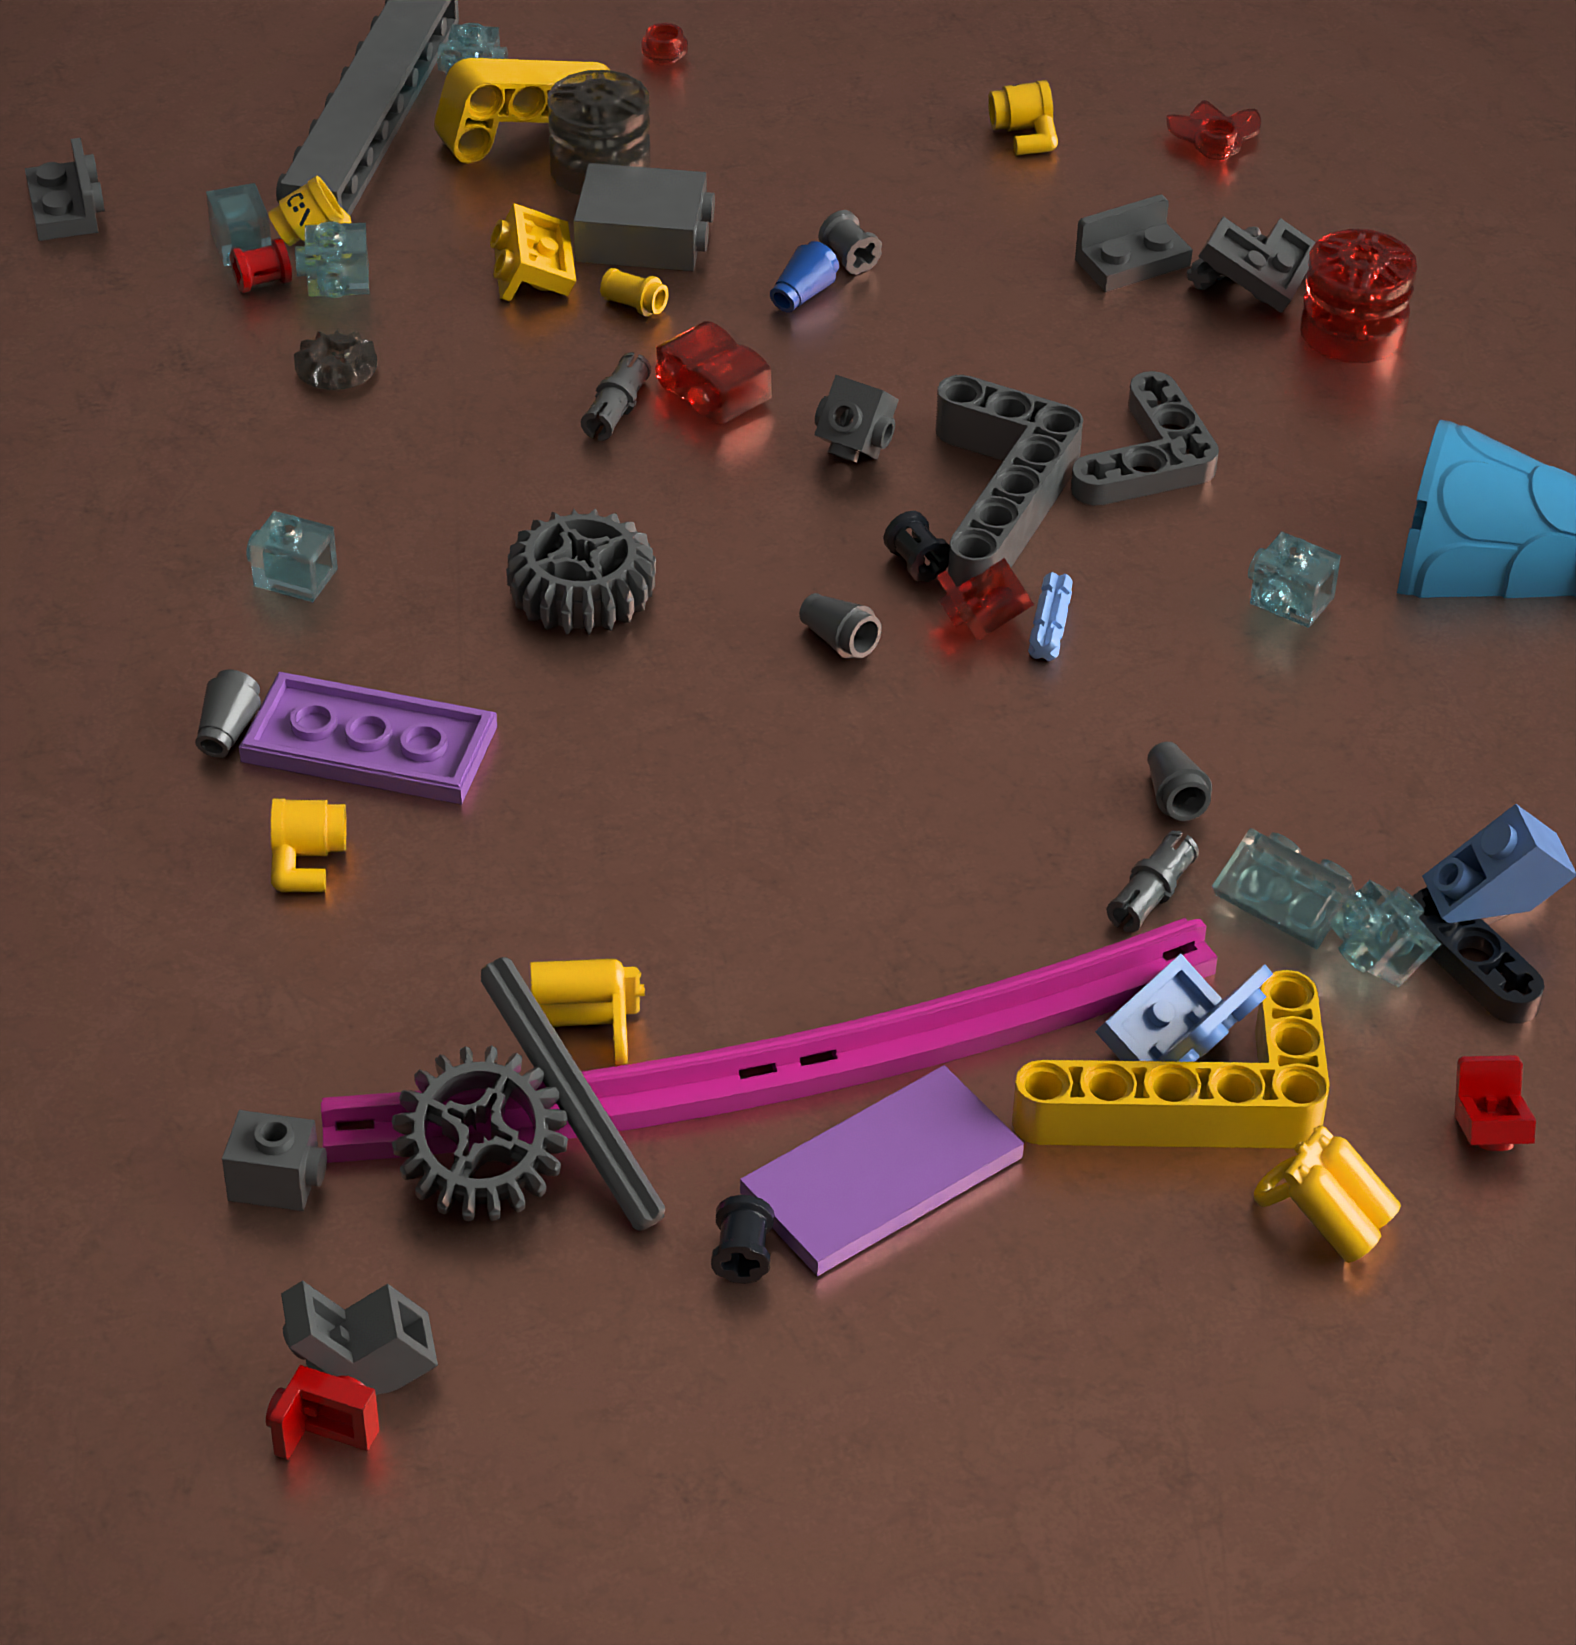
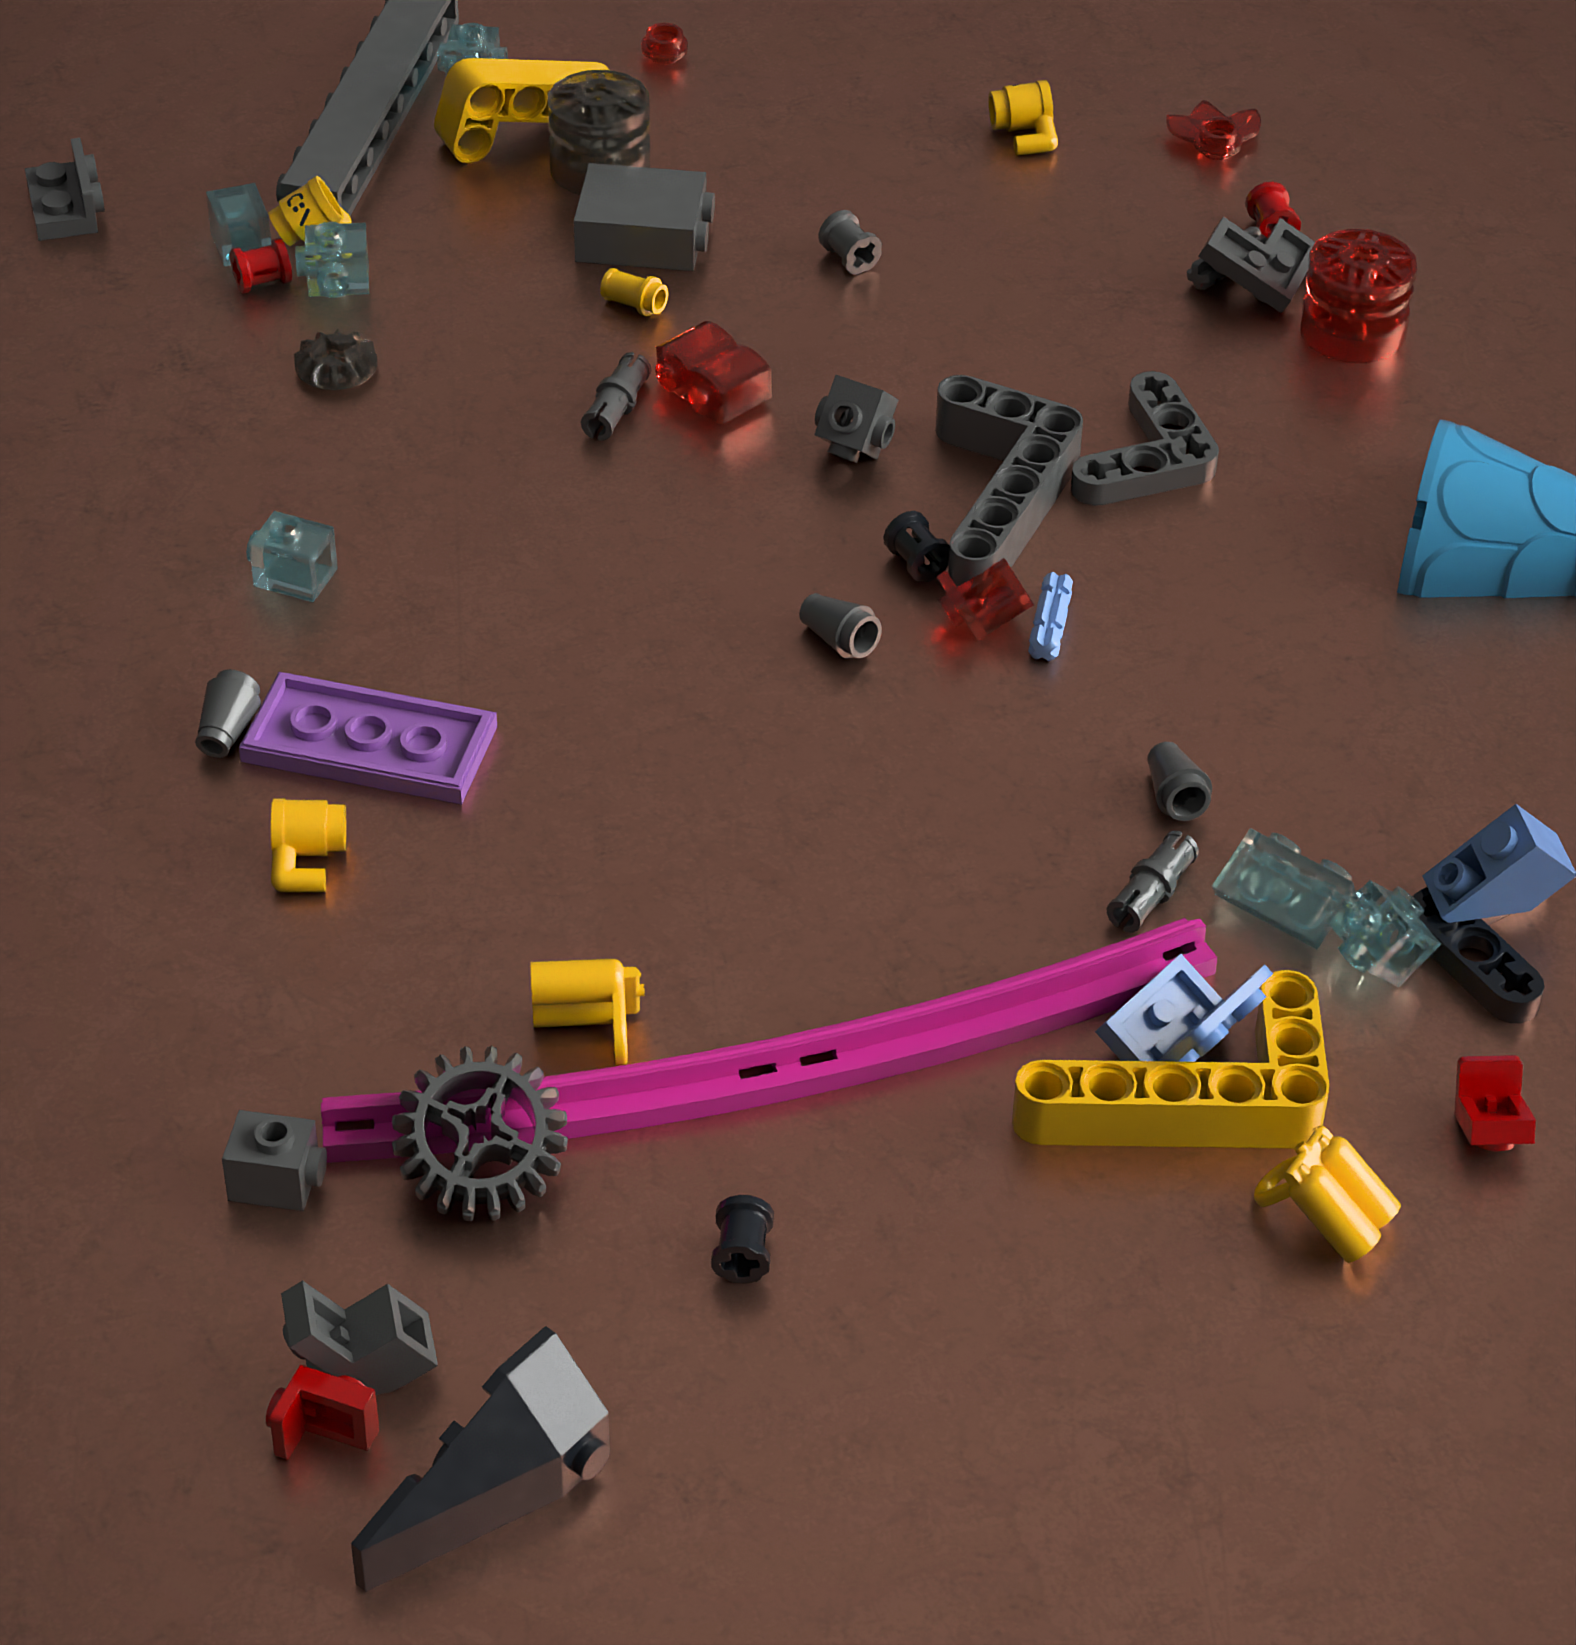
(514, 1456): none -> black wedge
(532, 250): yellow bracket -> none
(576, 1096): dark grey axle -> none
(581, 571): dark grey gear -> none
(805, 275): blue cone -> none
(882, 1169): medium lavender tile -> none
(1130, 244): dark grey bracket -> none
(1268, 204): none -> red bush
(1293, 579): clear light blue brick -> none

